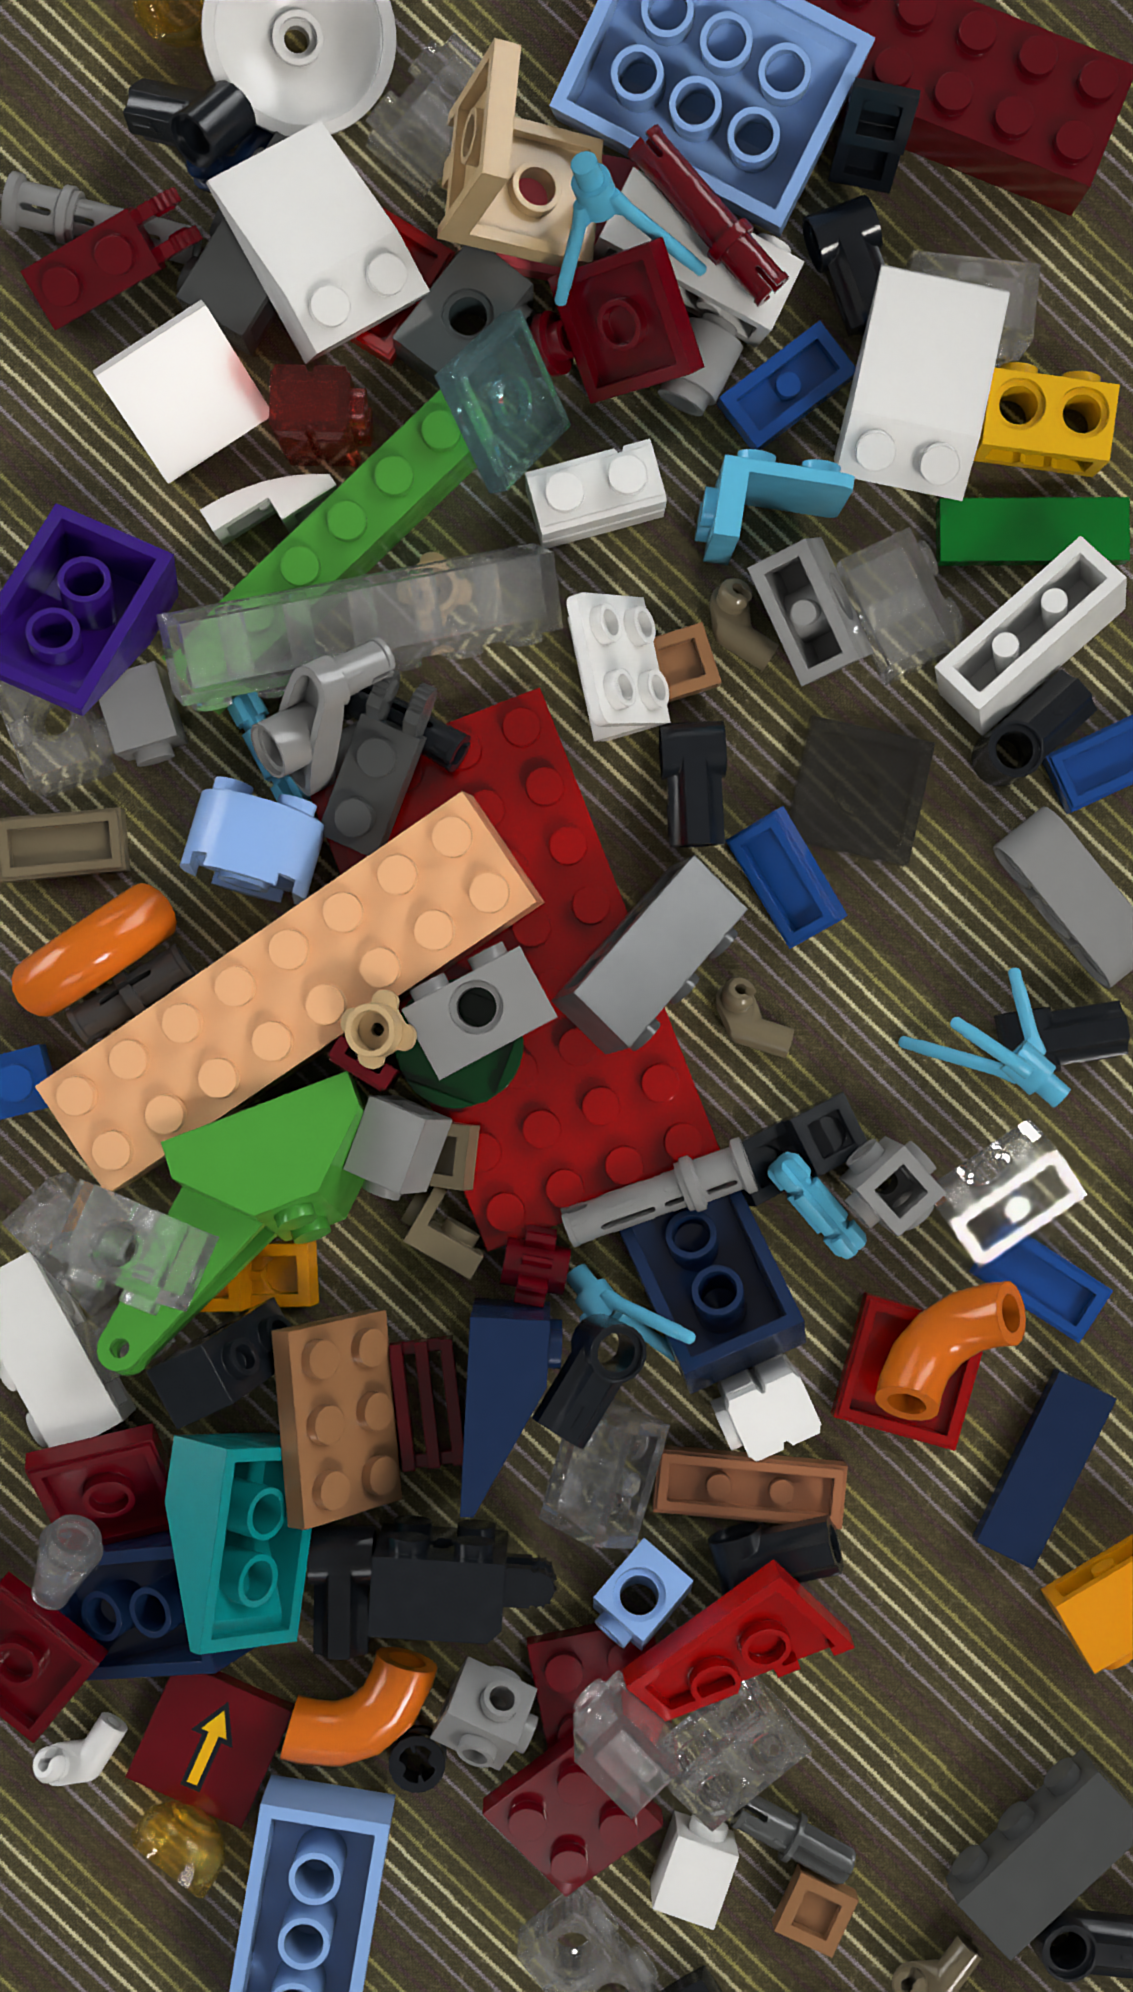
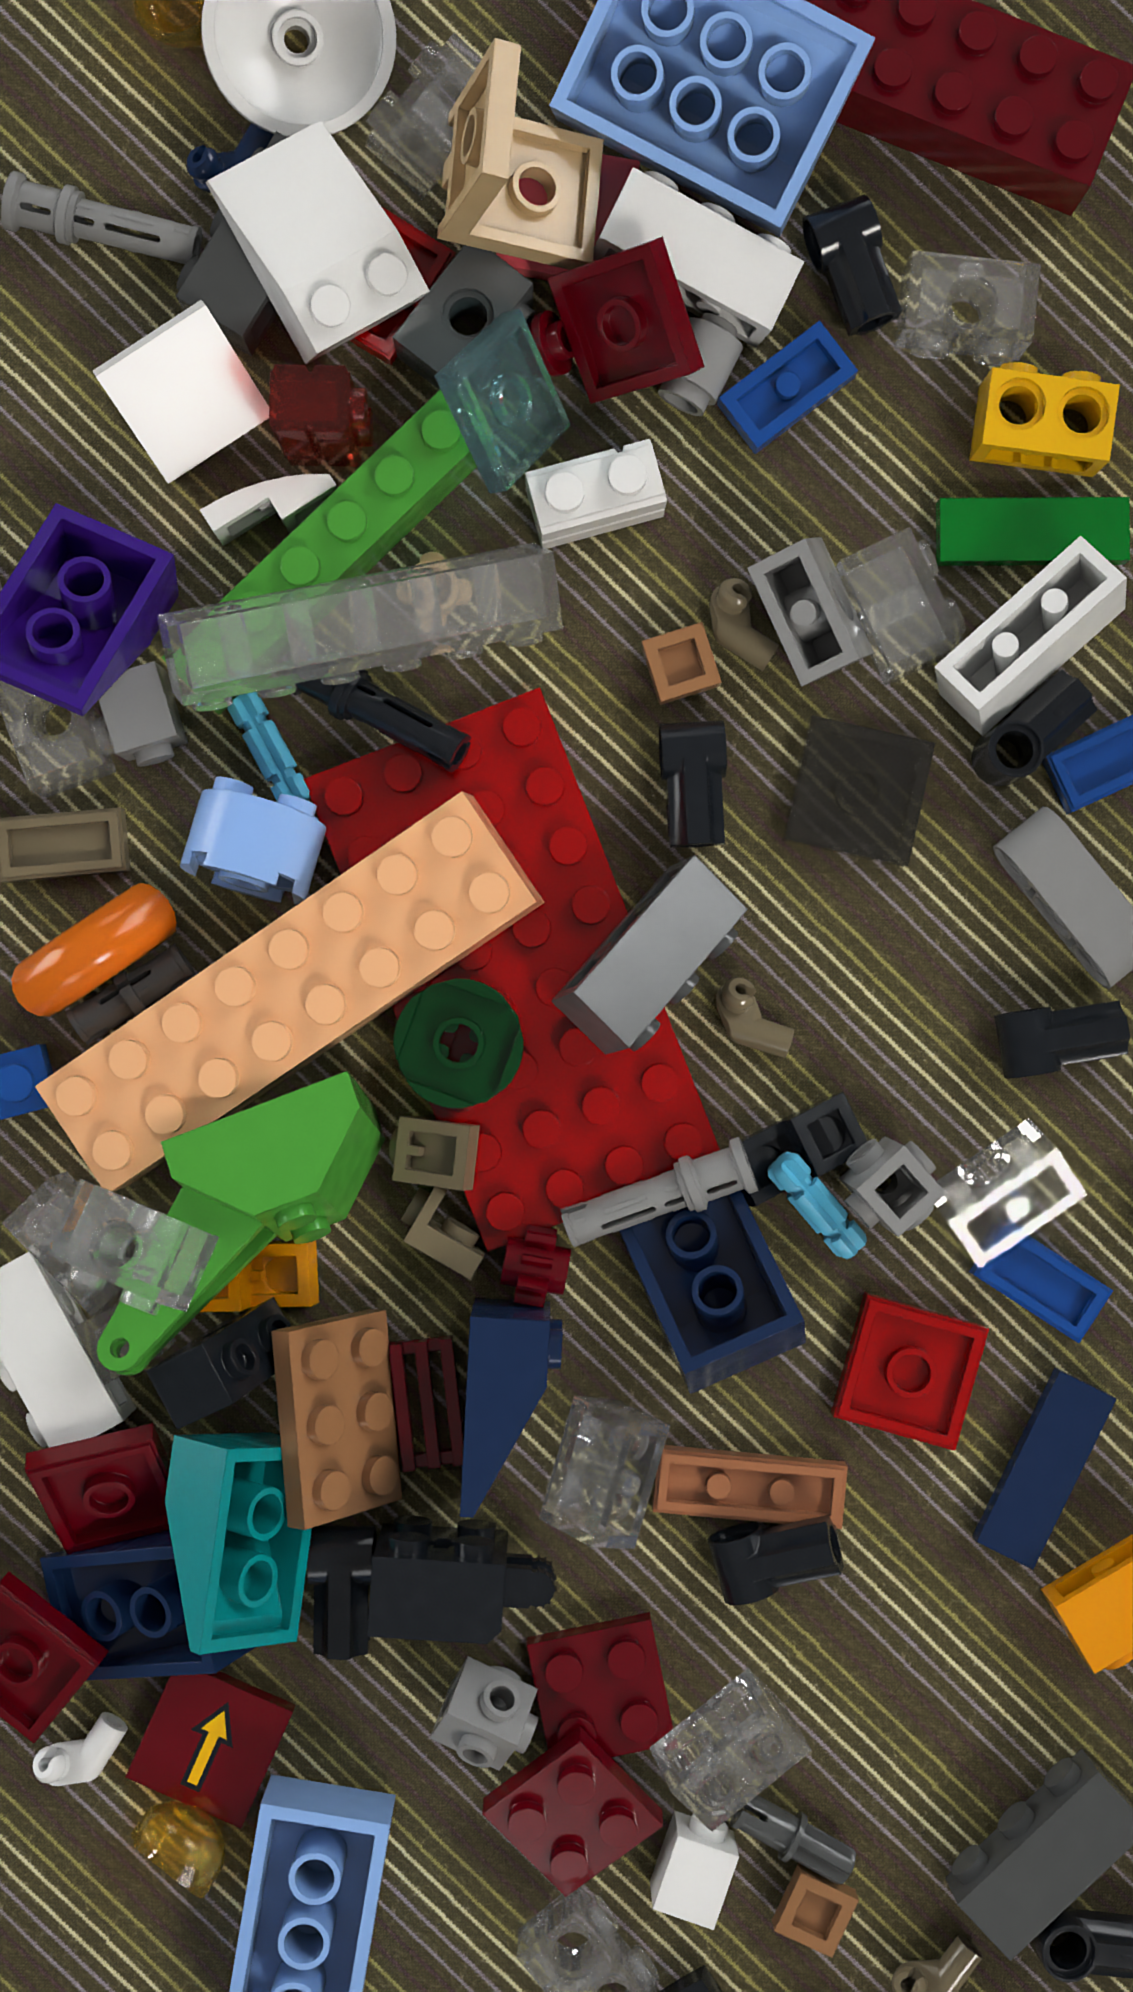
(65, 1558): clear cone -> none
(105, 261): dark red hinge -> none
(192, 120): black piece -> none
(307, 730): light grey connector -> none
(345, 1057): dark red tile -> none
(359, 1029): tan plate -> none
(363, 1723): orange cylinder -> none
(377, 768): dark grey hinge -> none
(397, 1146): light grey brick -> none
(423, 1779): black bush -> none
(453, 1042): light grey brick -> none
(587, 1386): black piece -> none
(597, 202): medium azure plant -> none
(599, 1298): medium azure plant -> none
(617, 664): white bracket -> none
(623, 1744): clear brick -> none
(645, 1567): light blue brick -> none
(708, 216): dark red pin -> none
(745, 1633): red wing -> none
(760, 481): medium azure bracket -> none
(765, 1408): white brick -> none
(786, 877): blue tile -> none
(873, 134): black slope -> none
(922, 382): white slope -> none
(944, 1339): orange cylinder -> none
(1023, 1066): medium azure plant -> none

